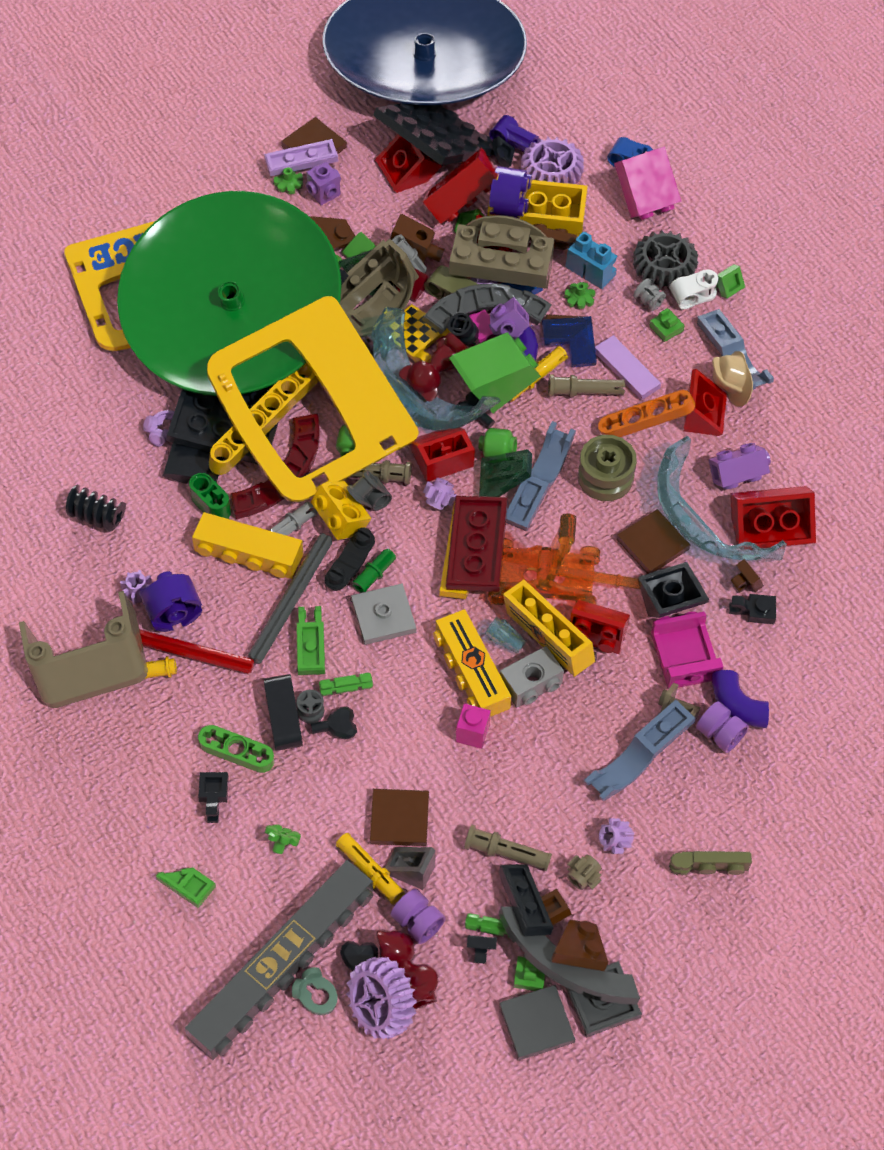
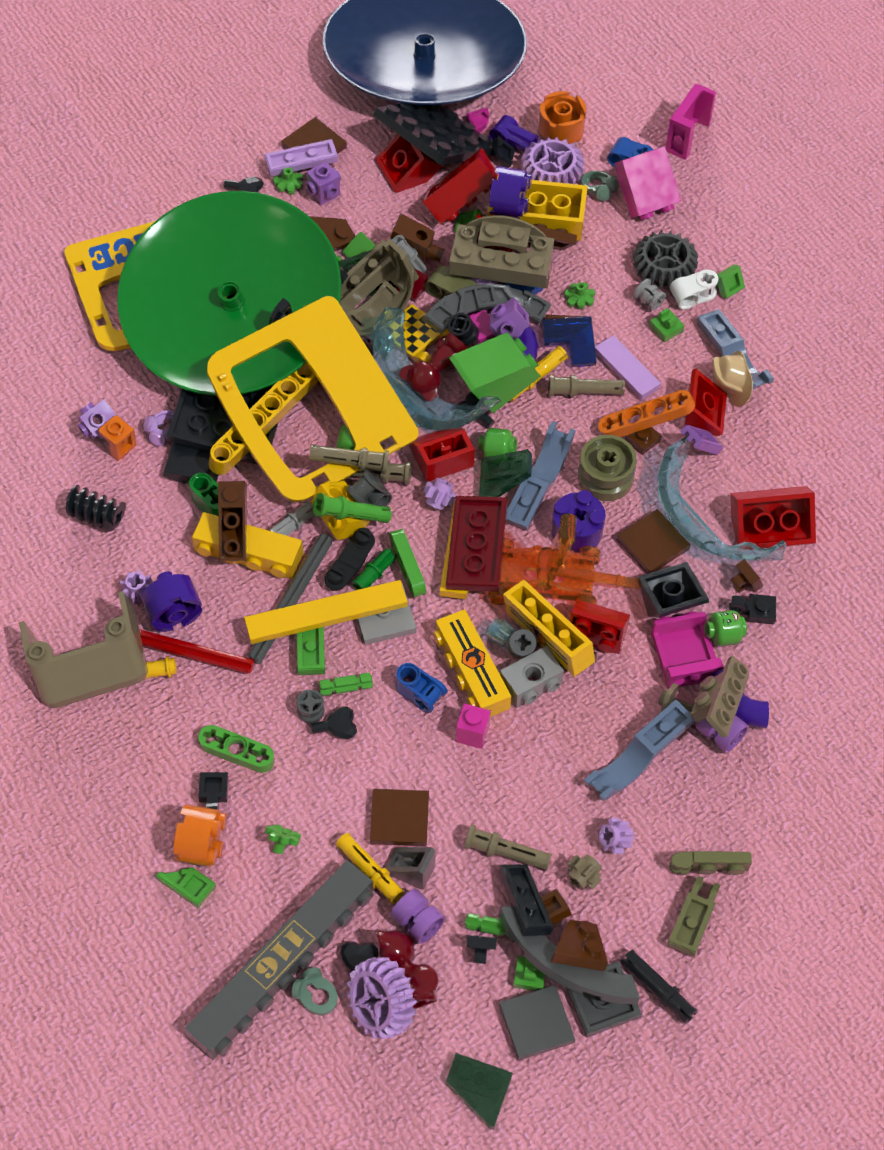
(101, 411): none -> medium lavender brick
(119, 435): none -> orange bracket
(199, 835): none -> orange brick
(232, 520): none -> reddish brown slope
(250, 184): none -> black rock
(281, 310): none -> black tile
(283, 712): black beam -> none
(299, 461): dark red tile -> none
(325, 611): none -> yellow tile
(342, 508): none -> bright green pin
(363, 459): none -> dark tan pin
(407, 563): none -> bright green beam
(423, 690): none -> blue piece
(478, 119): none -> dark pink tile
(480, 1086): none -> clear green wing
(515, 648): none -> dark grey wheel
(562, 117): none -> orange brick
(589, 516): none -> dark purple brick
(591, 260): dark azure hips -> none
(604, 191): none -> sand green piece
(644, 439): none -> reddish brown plate
(668, 995): none -> black pin
(693, 919): none -> olive hinge
(695, 108): none -> dark pink panel
(699, 437): none -> medium lavender tile
(721, 696): none -> dark tan bracket
(726, 628): none -> bright green head
(740, 465): medium lavender brick -> none

